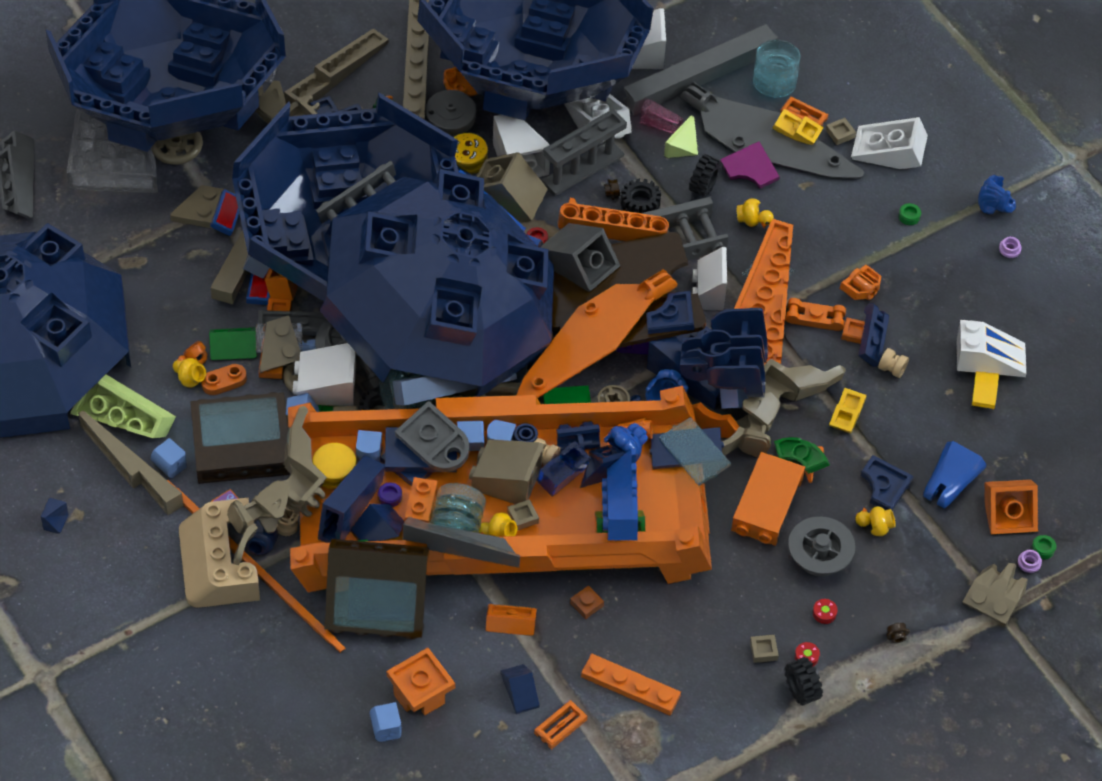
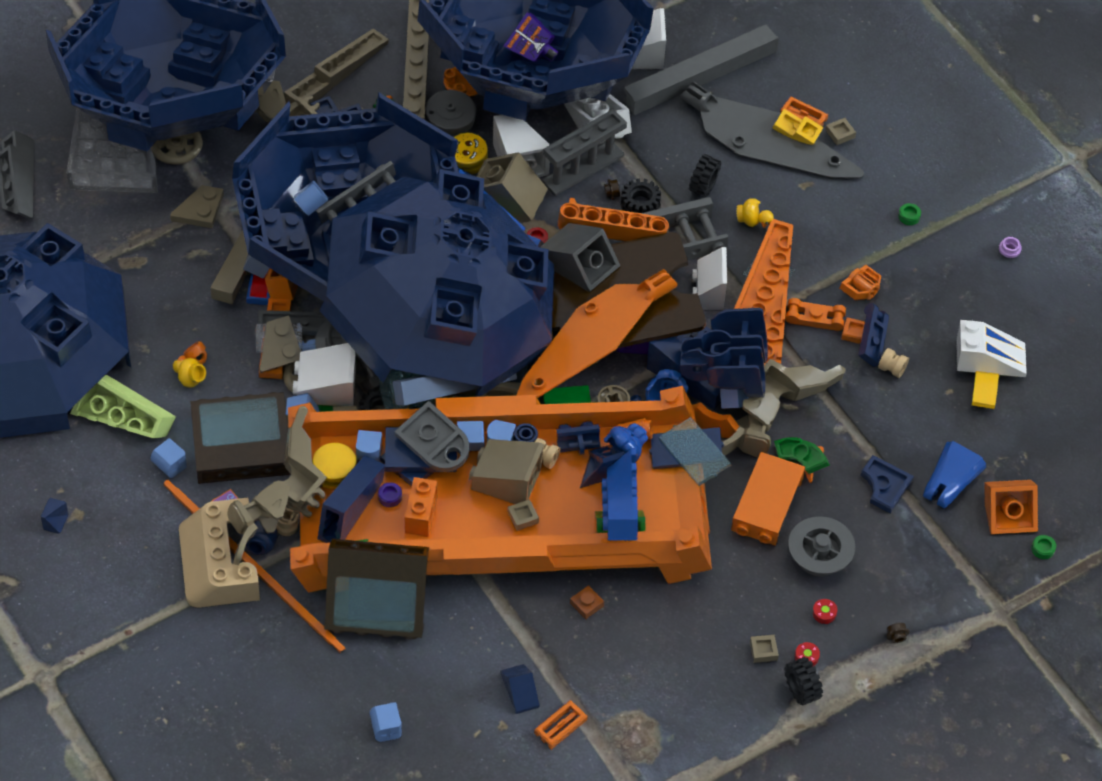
(131, 466): dark tan slope -> none
(224, 379): orange plate -> none
(225, 213): tile -> none
(232, 343): green panel -> none
(310, 198): none -> medium blue piece
(378, 523): dark blue slope -> none
(420, 682): orange panel -> none
(458, 507): clear light blue wheel -> none
(460, 542): dark grey wedge -> none
(499, 526): yellow animal -> none
(511, 619): orange slope -> none
(532, 40): none -> dark purple torso
(563, 468): clear blue brick -> none
(631, 684): orange plate -> none
(659, 117): clear pink slope -> none
(673, 315): dark blue tile -> none
(683, 141): yellowish green slope -> none
(751, 164): magenta tile -> none
(776, 68): clear light blue wheel -> none
(847, 410): yellow slope -> none
(880, 519): yellow animal -> none
(891, 143): white slope -> none
(994, 197): blue hair -> none
(996, 593): dark tan plate -> none
(1032, 556): lavender plate -> none

